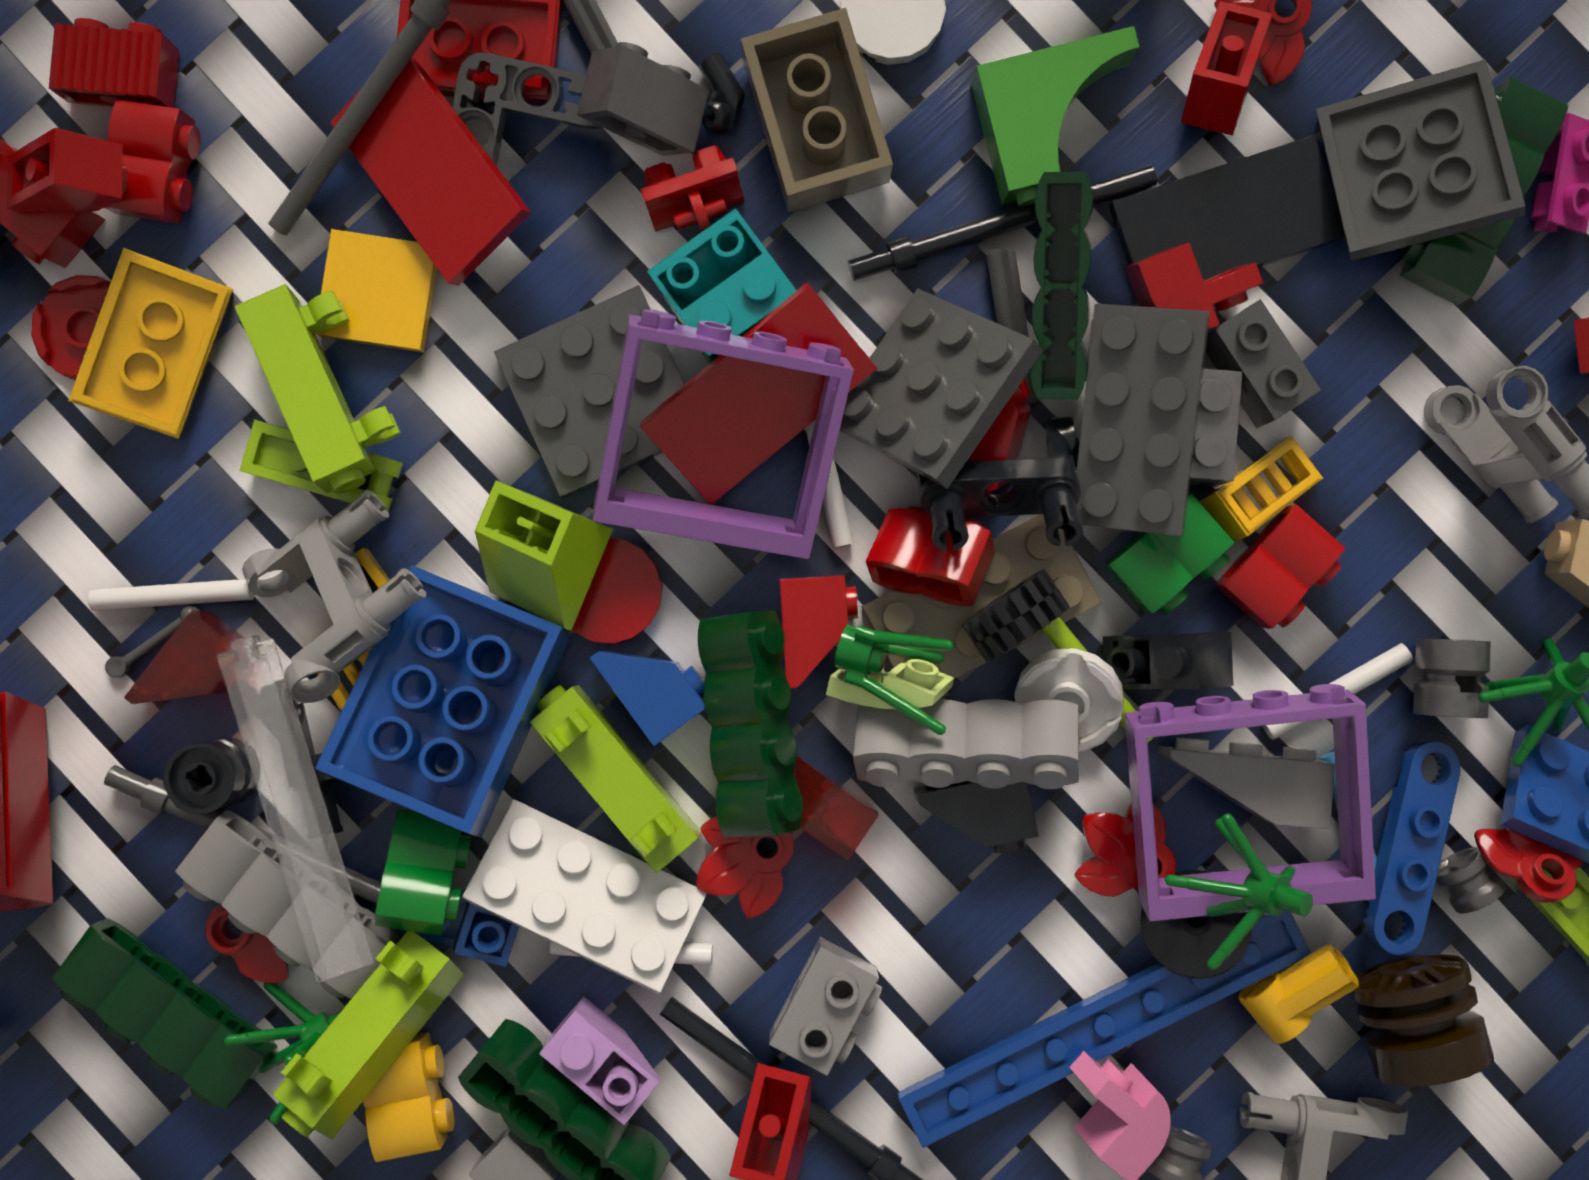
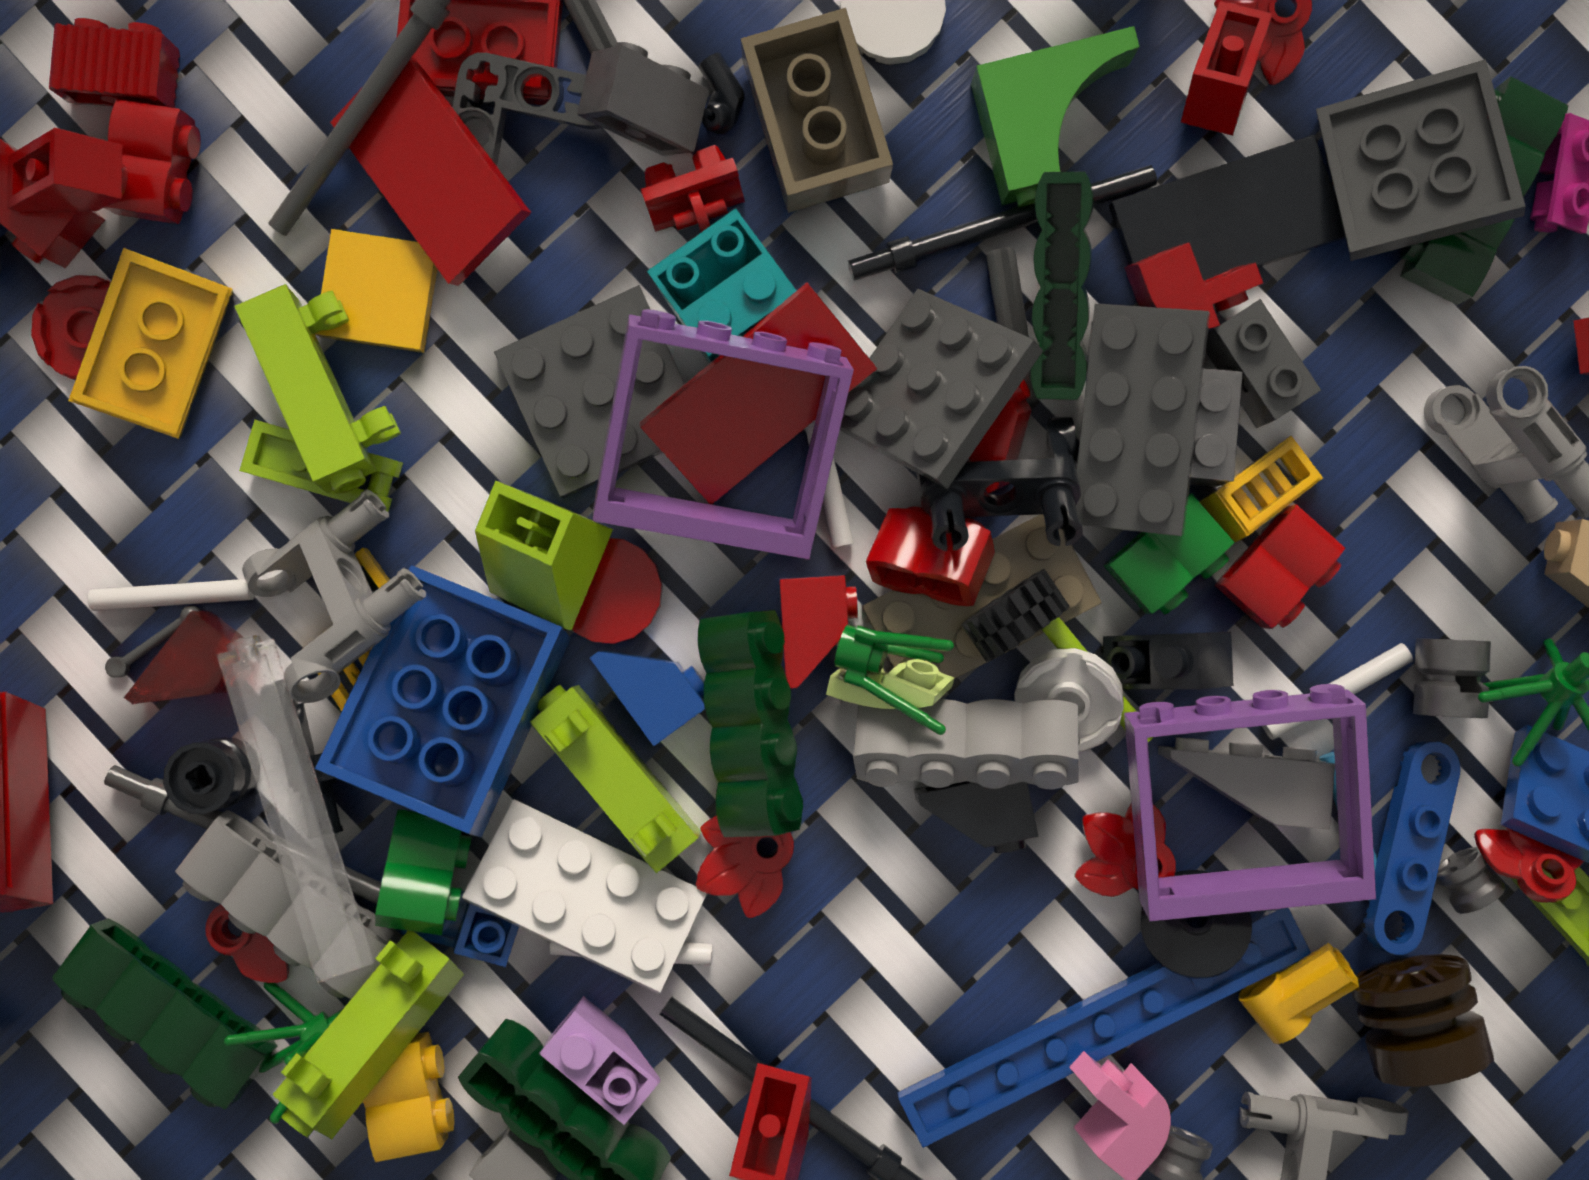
(825, 1006): light grey brick -> none
(831, 810): clear red slope -> none
(1260, 893): green plant -> none

